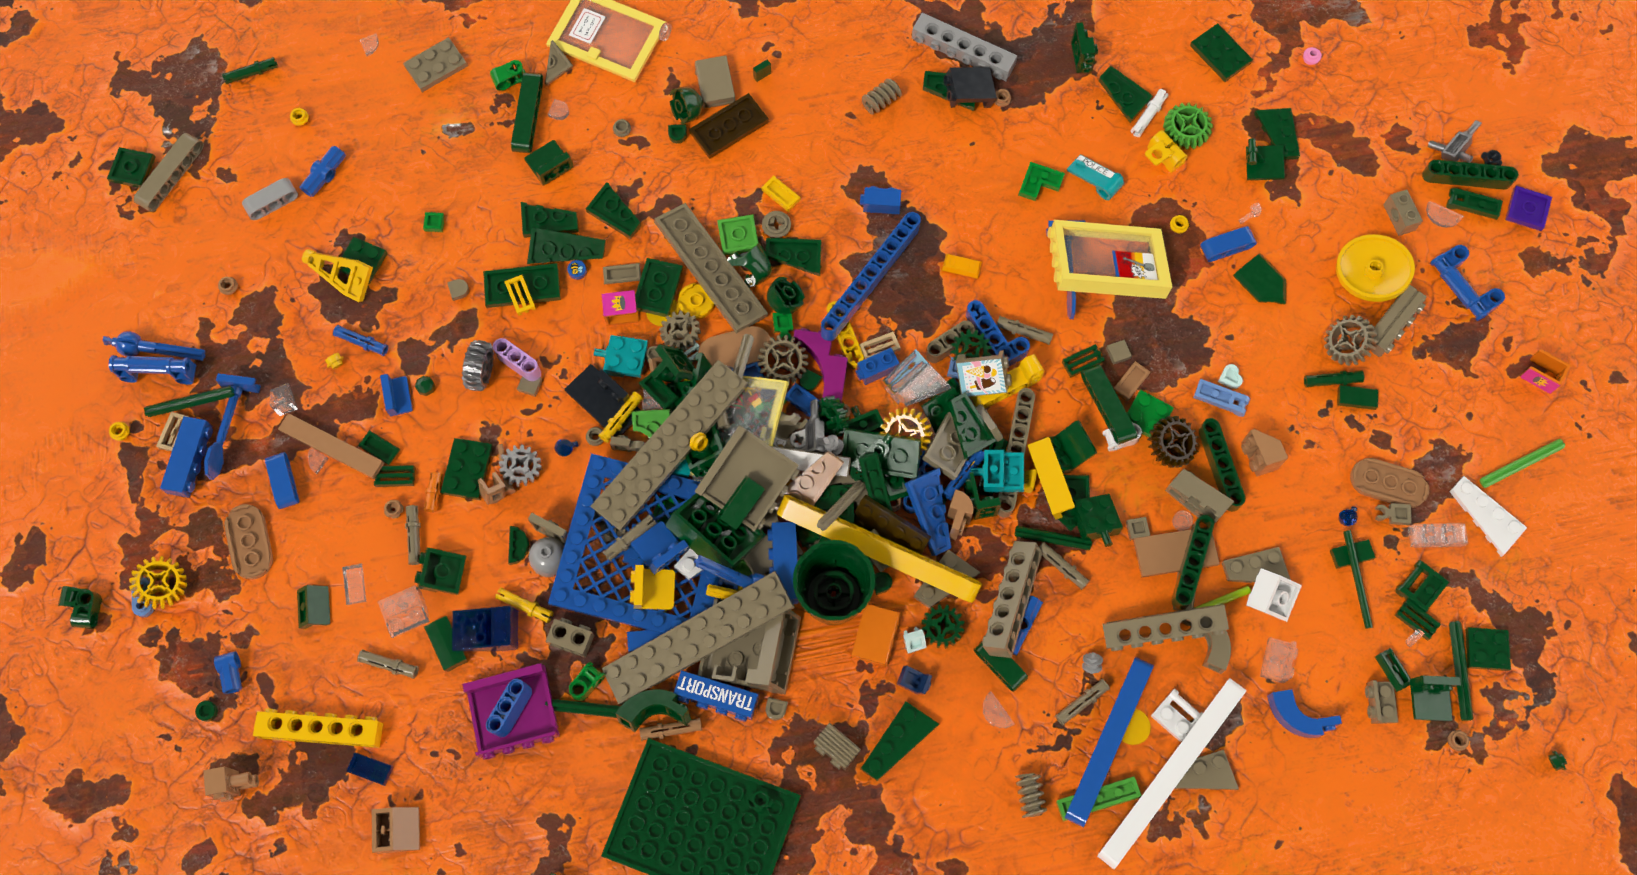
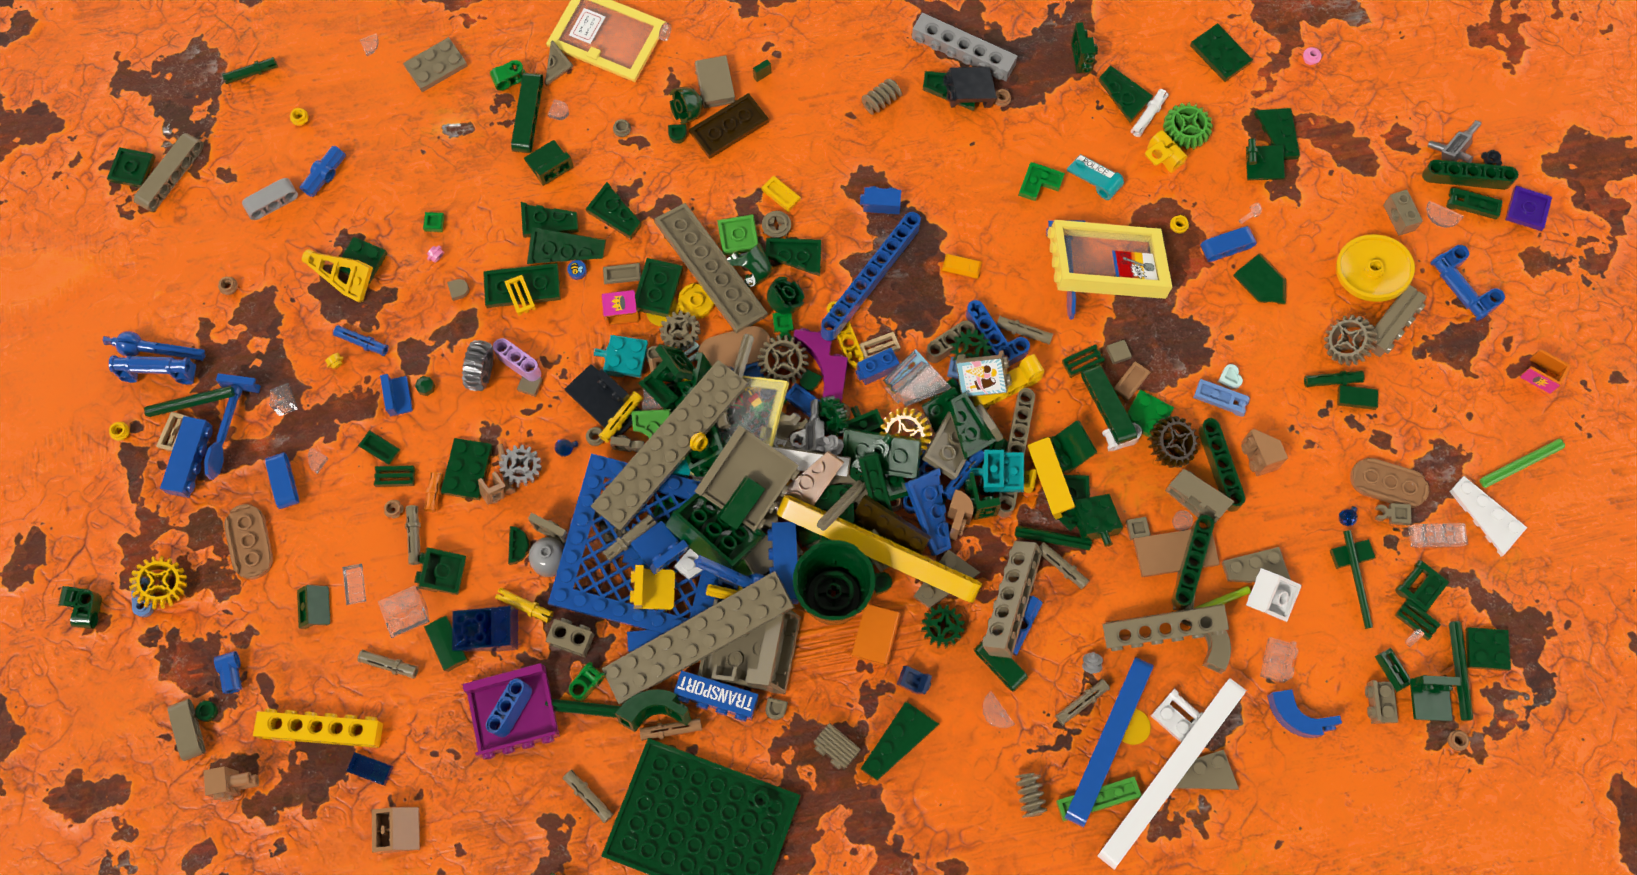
(186, 730): none -> dark tan beam
(331, 446): medium nougat tile -> none
(435, 253): none -> bright pink plate
(582, 790): none -> dark tan pin
(914, 641): light aqua tile -> none
(1557, 761): dark green plate -> none

